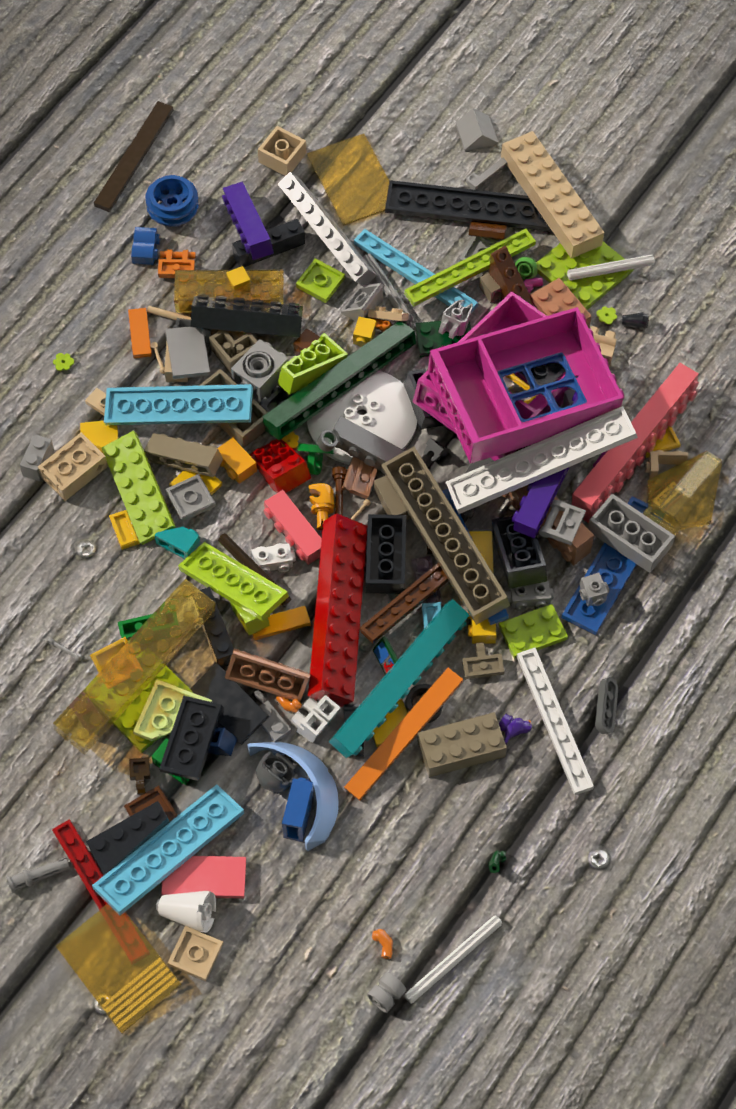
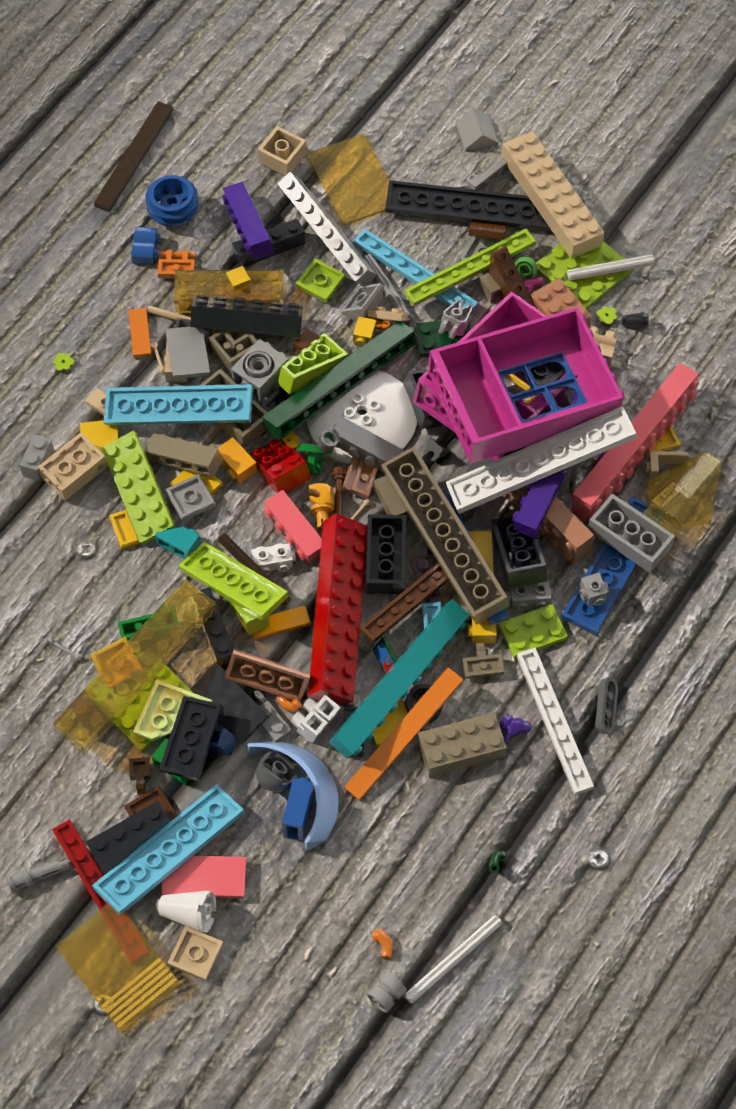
(568, 524): light grey plate -> none

